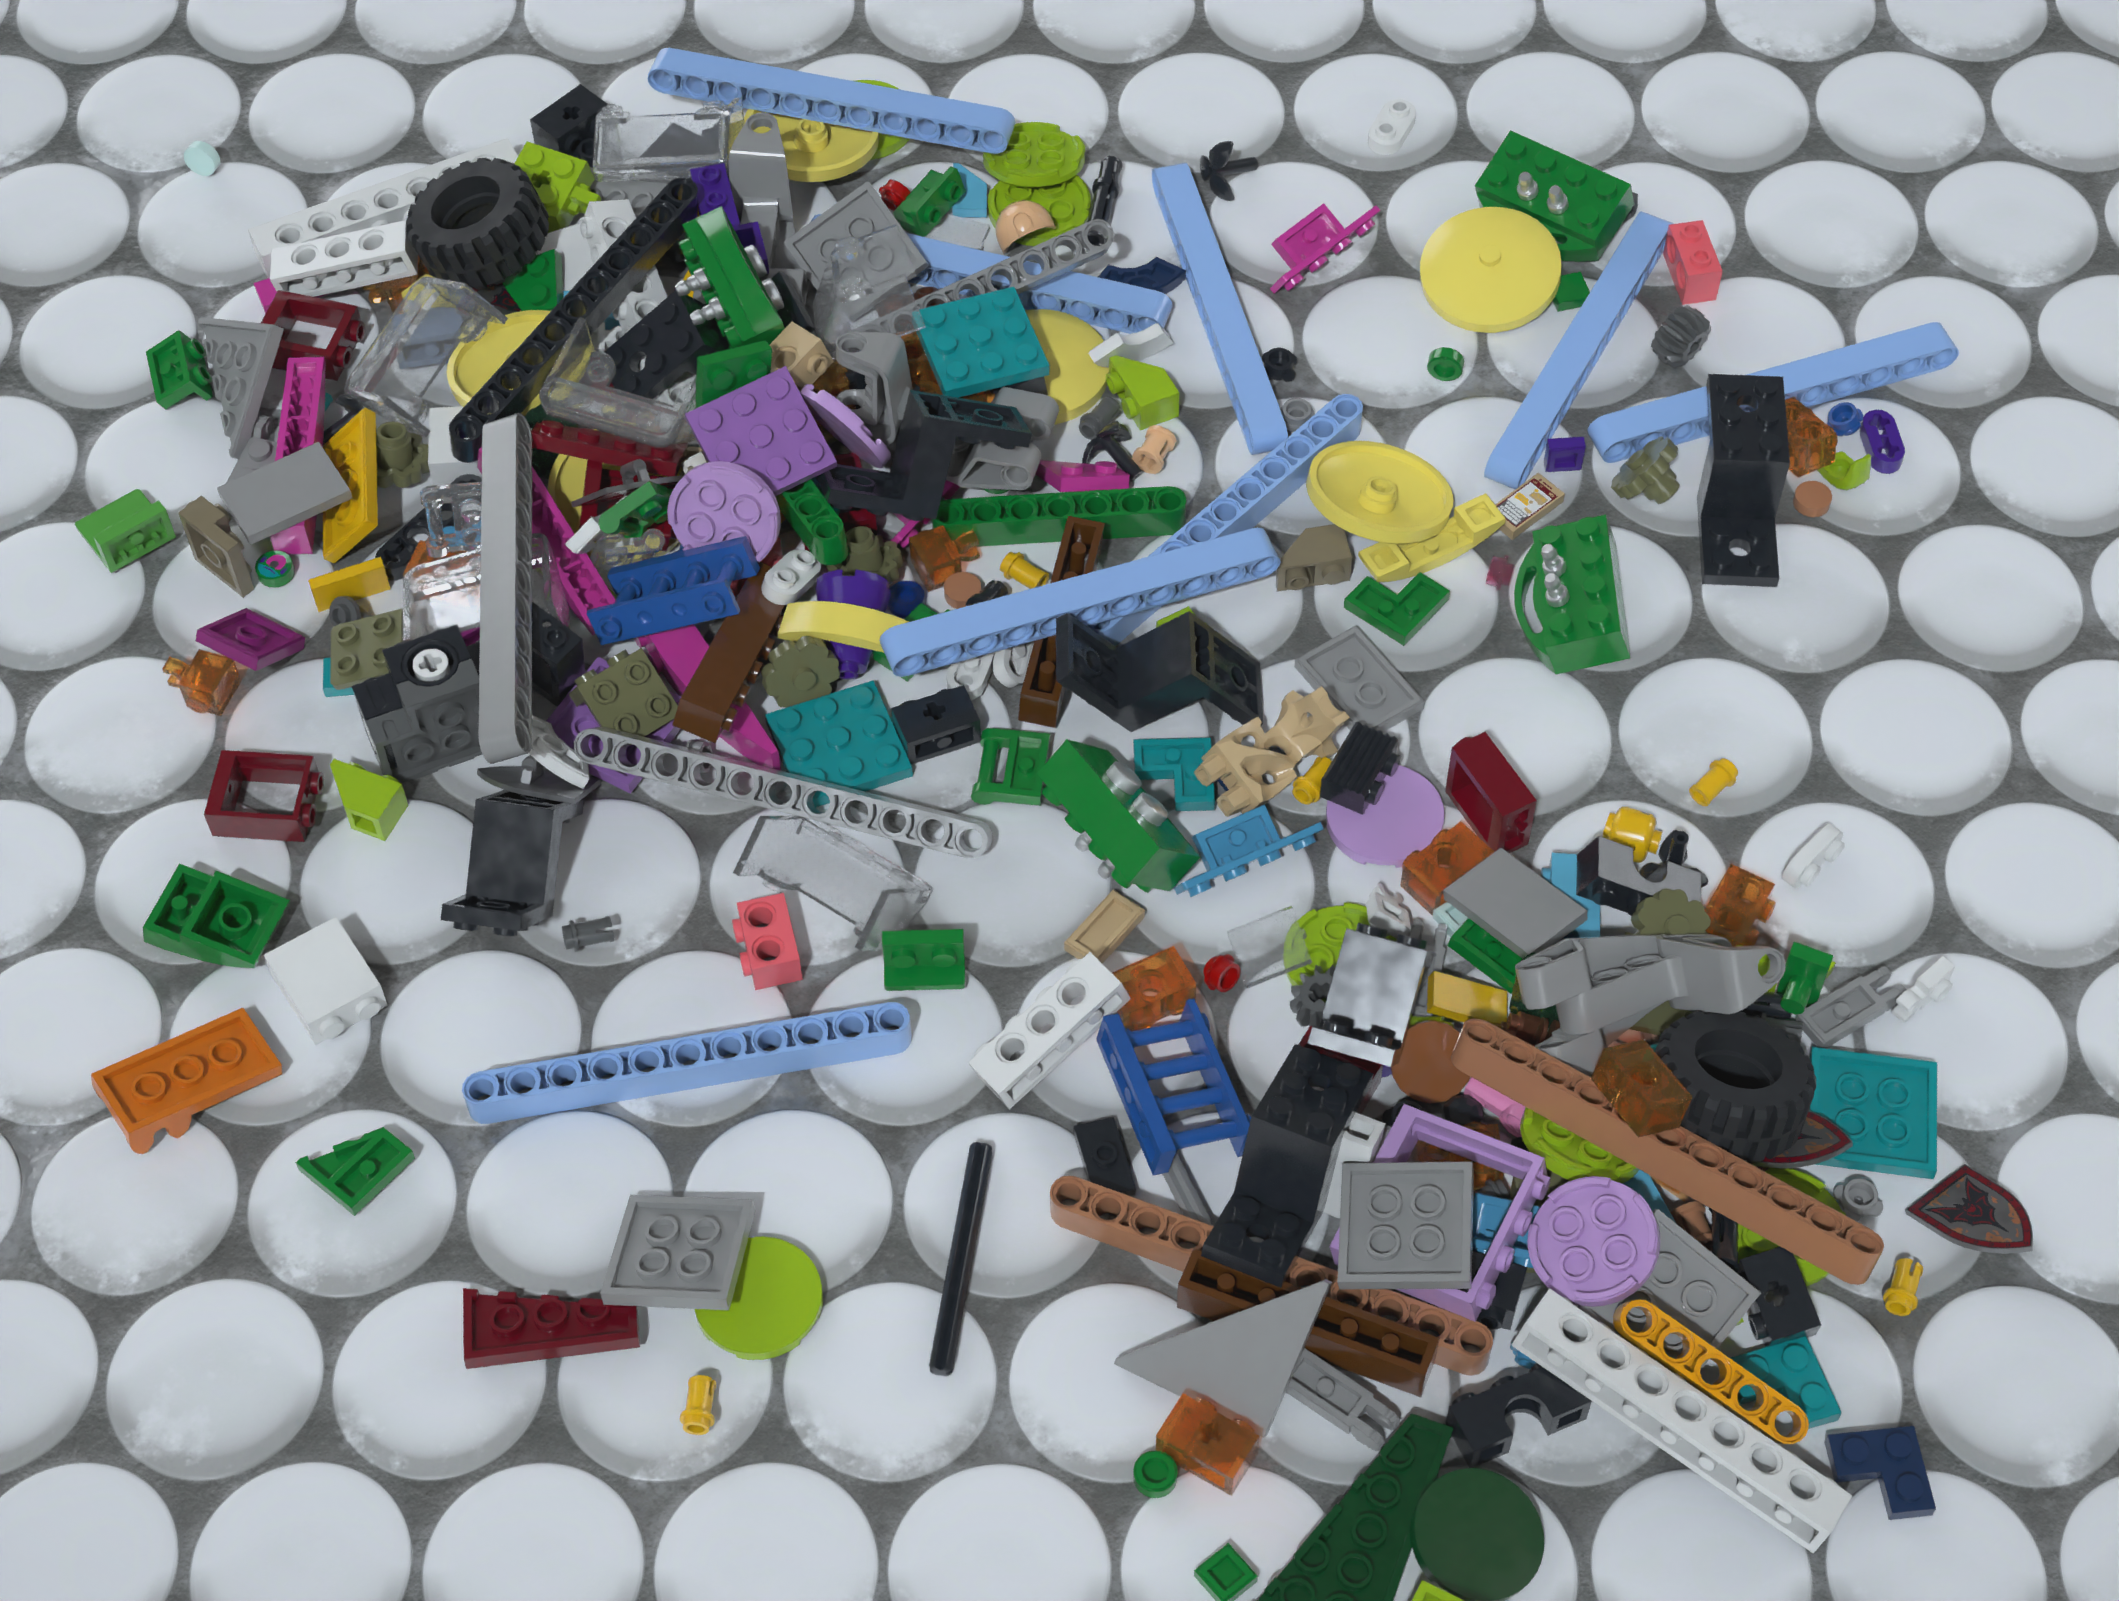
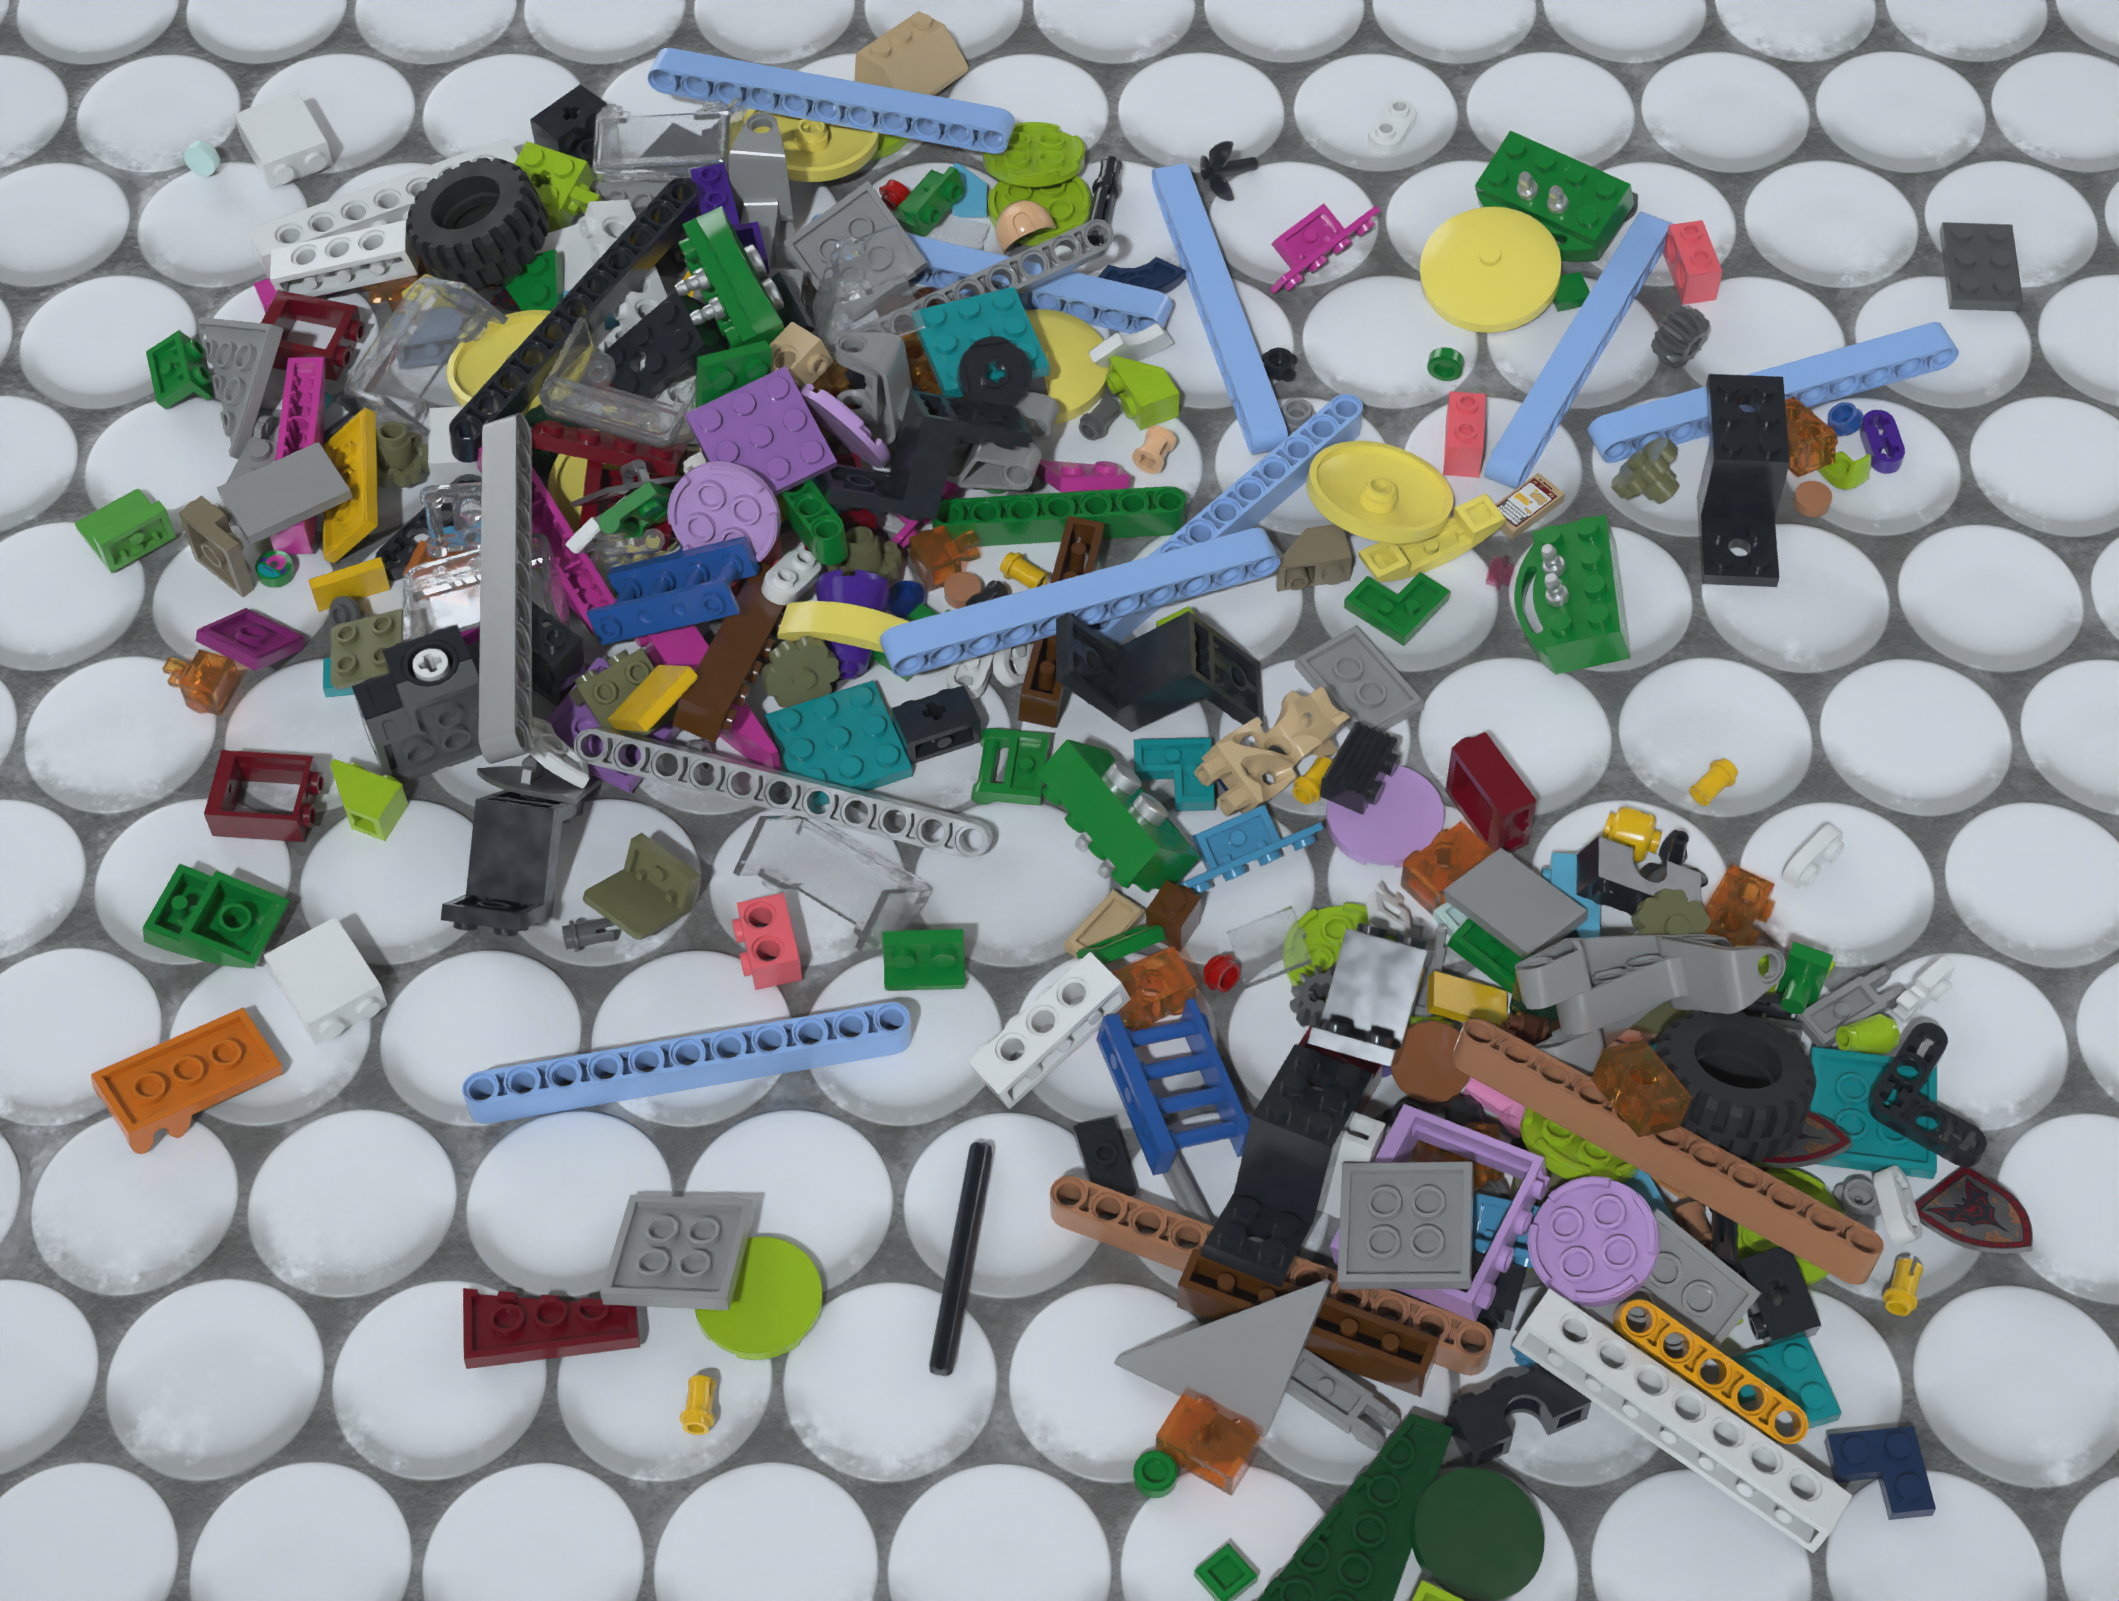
(283, 139): none -> white brick
(358, 1168): green wing -> none
(647, 892): none -> olive bracket
(652, 698): none -> yellow tile
(912, 57): none -> tan slope
(1006, 358): none -> black plate
(1108, 440): black plant -> none
(1124, 943): none -> green tile
(1177, 912): none -> reddish brown brick
(1464, 434): none -> coral brick
(1564, 454): dark purple tile -> none
(1870, 1035): none -> lime cone
(1897, 1205): none -> white beam
(1911, 1106): none -> black beam
(1981, 267): none -> dark grey plate

